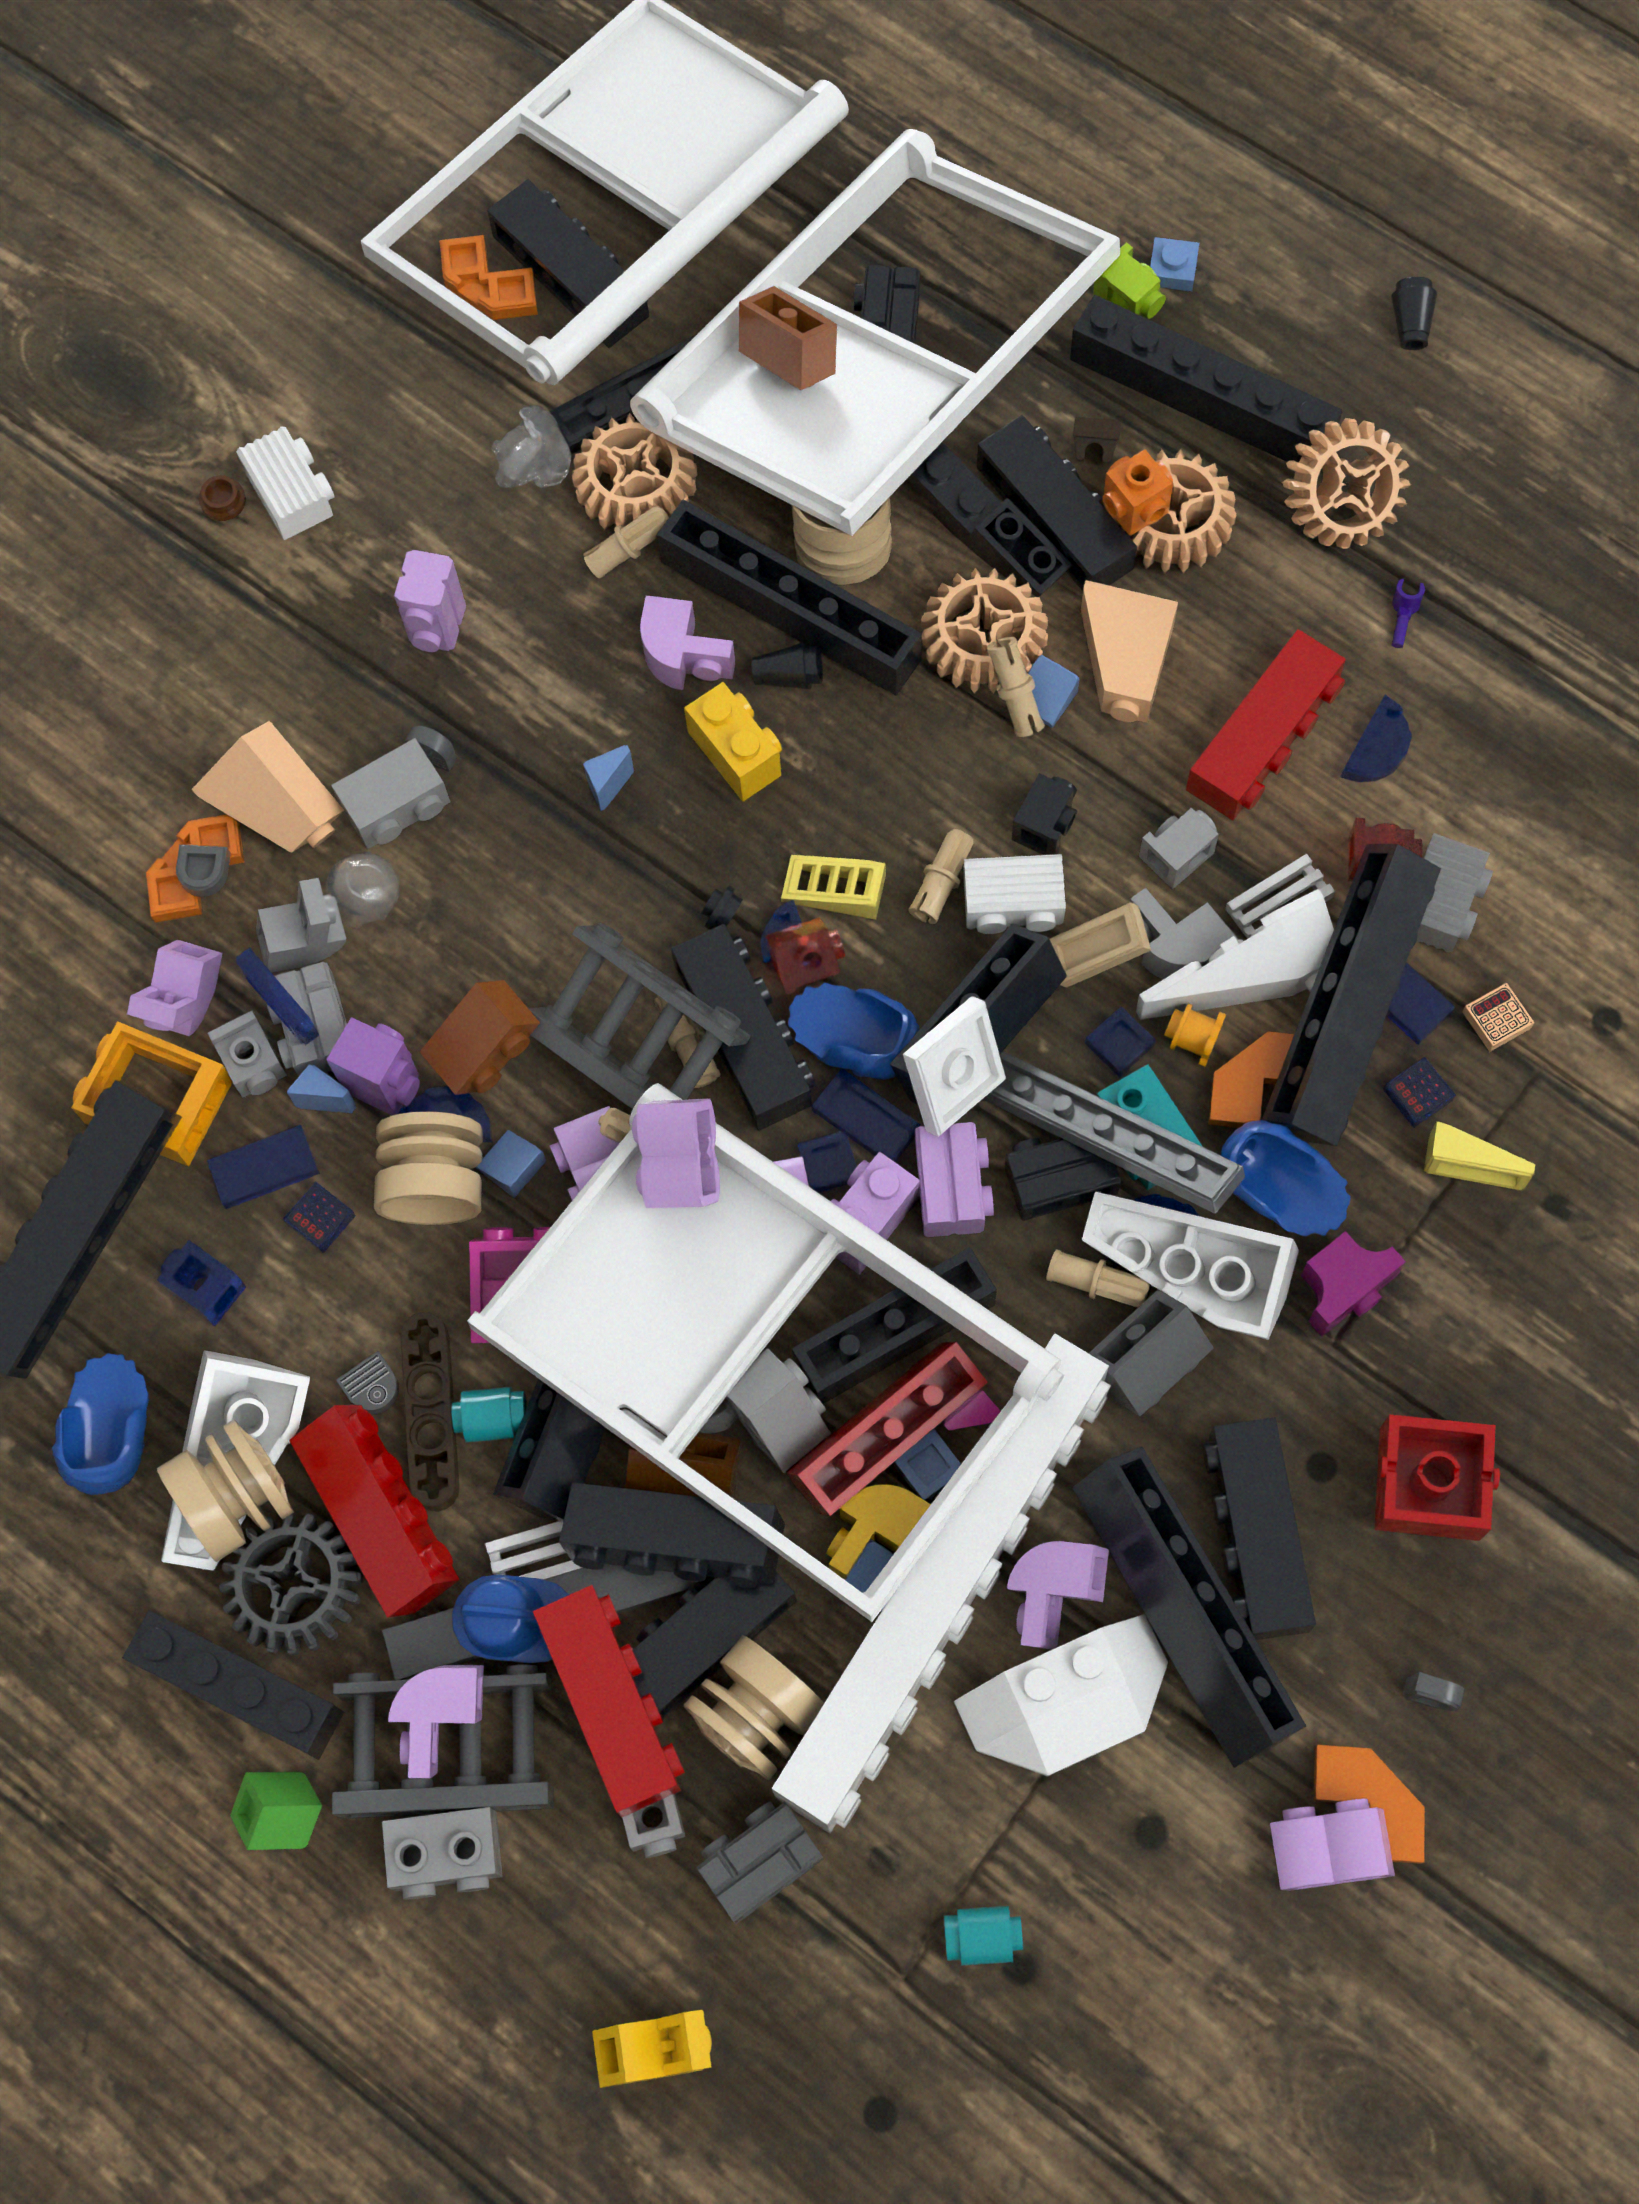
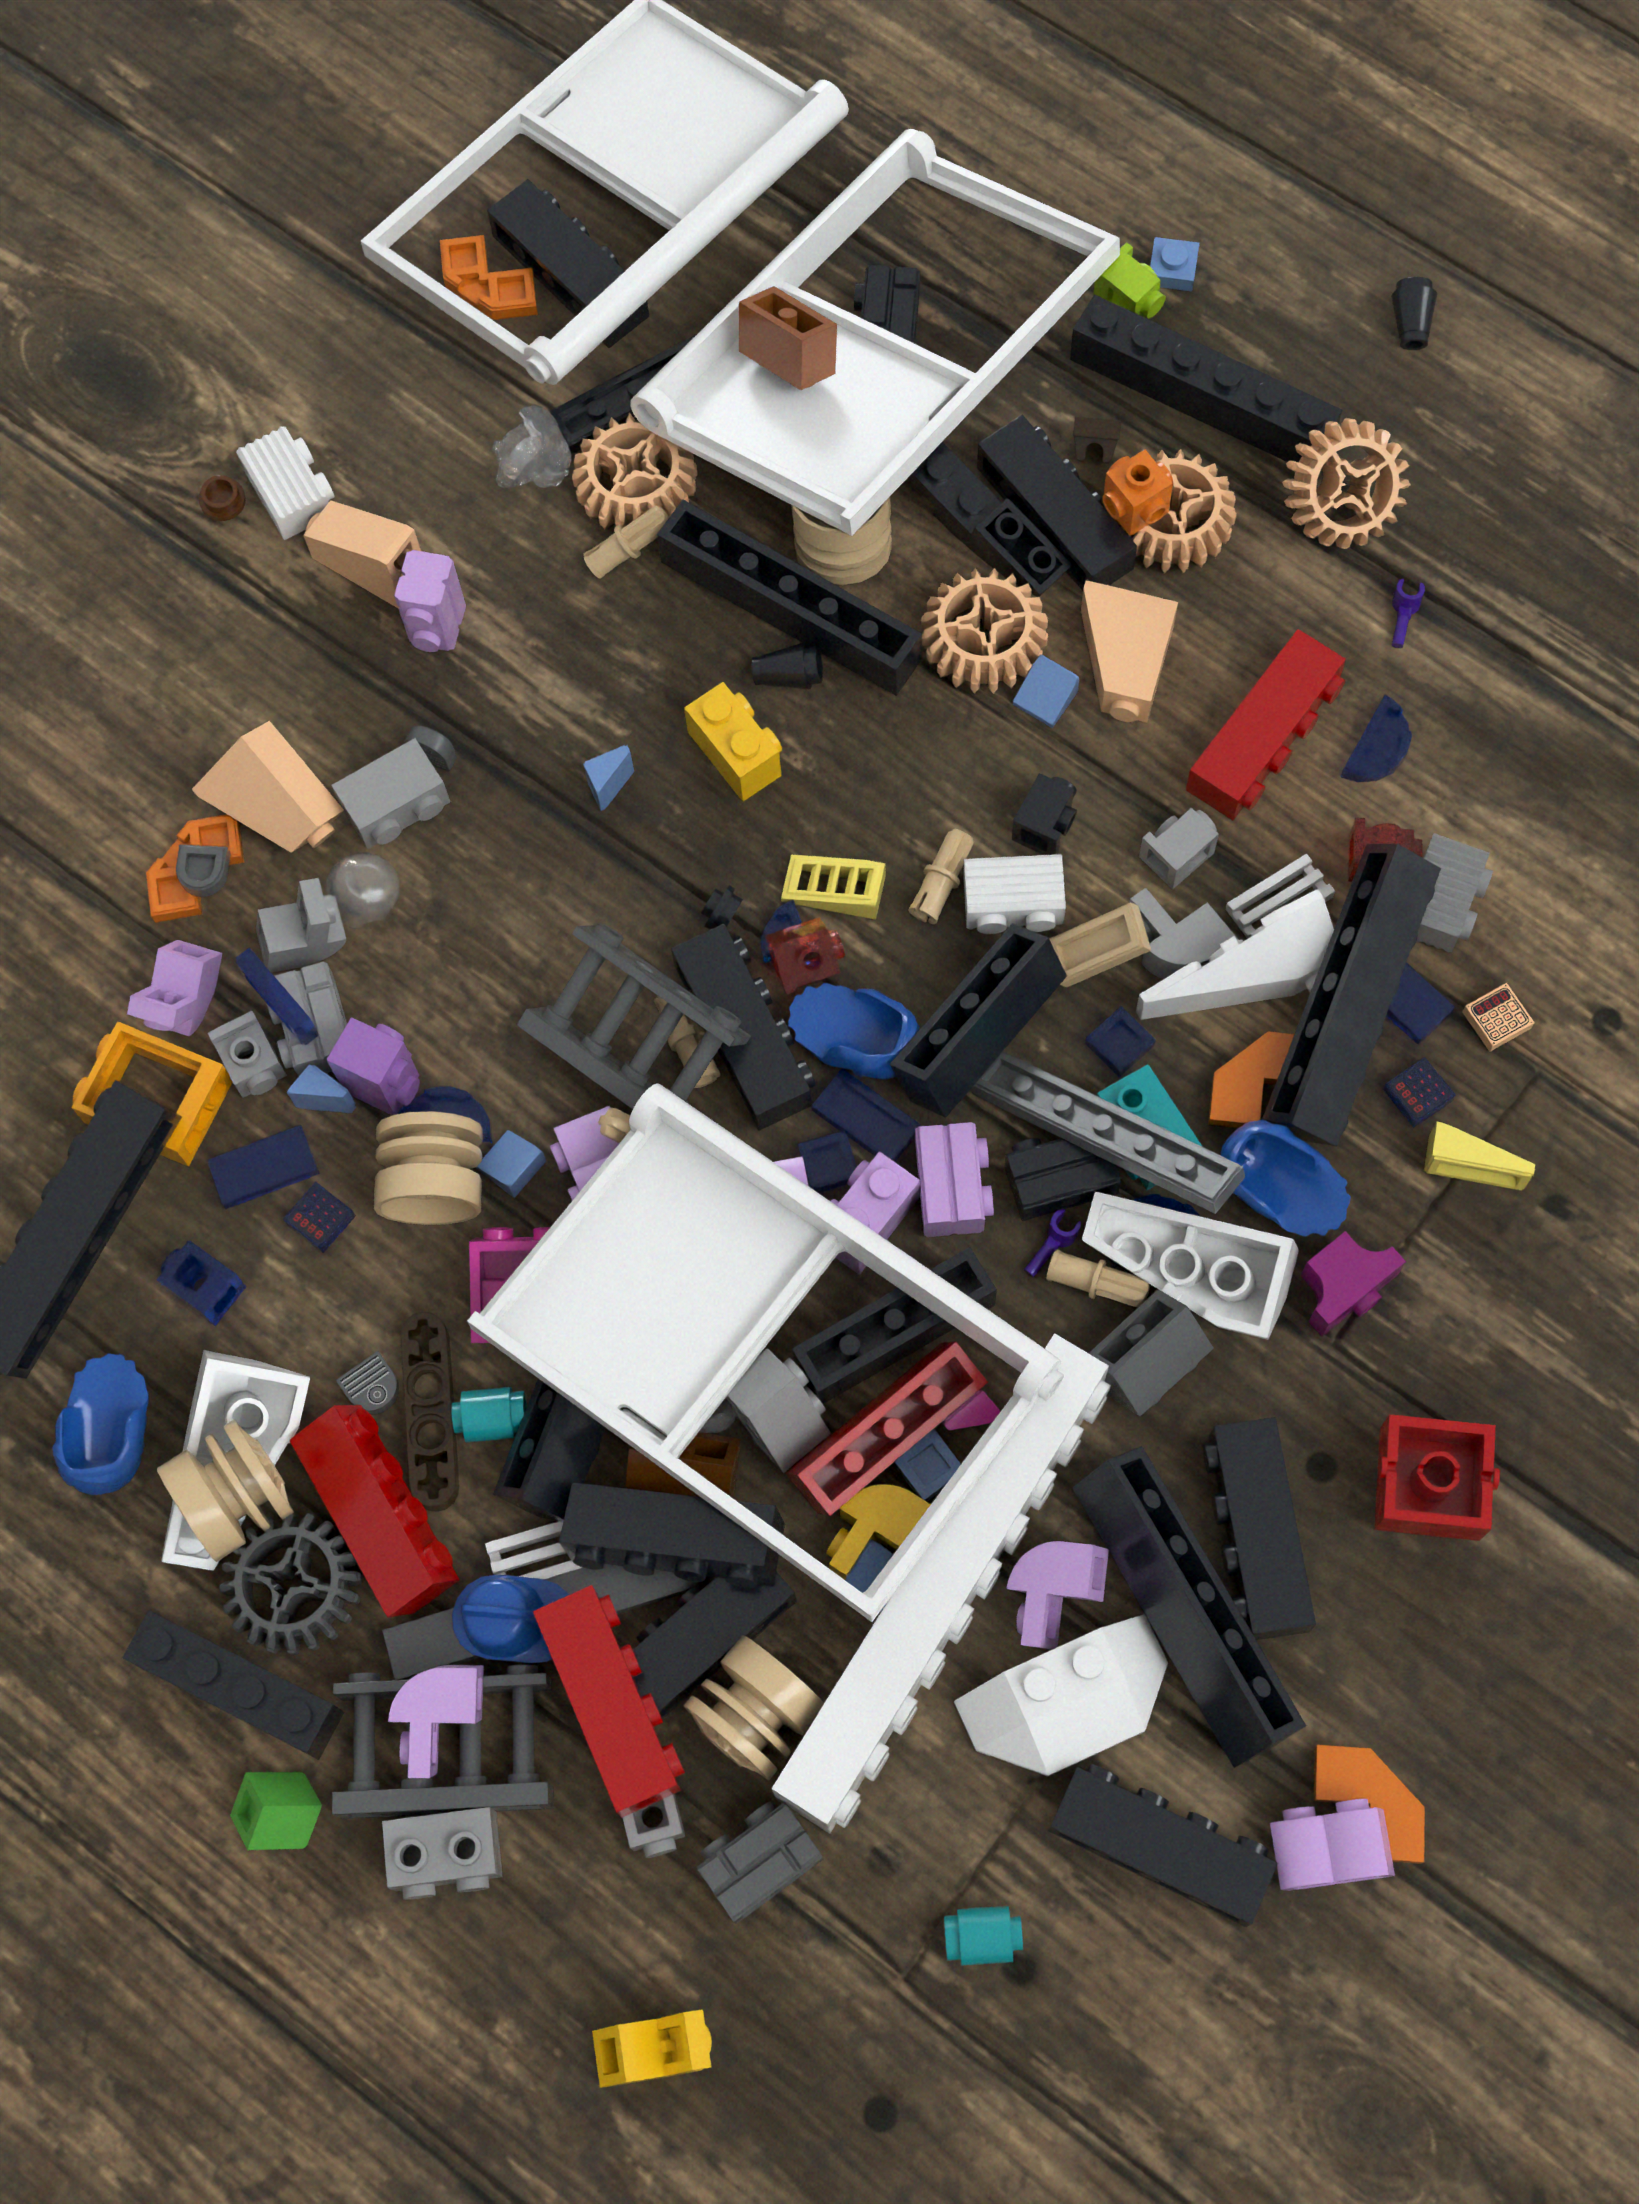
(361, 547): none -> light nougat slope
(480, 1038): dark orange brick -> none
(673, 650): lavender brick -> none
(677, 1153): lavender brick -> none
(954, 1066): white tile -> none
(1015, 686): tan pin -> none
(1055, 1239): none -> dark purple hand
(1163, 1846): none -> black brick
(1194, 1032): light orange brick -> none
(1433, 1692): dark grey tile -> none

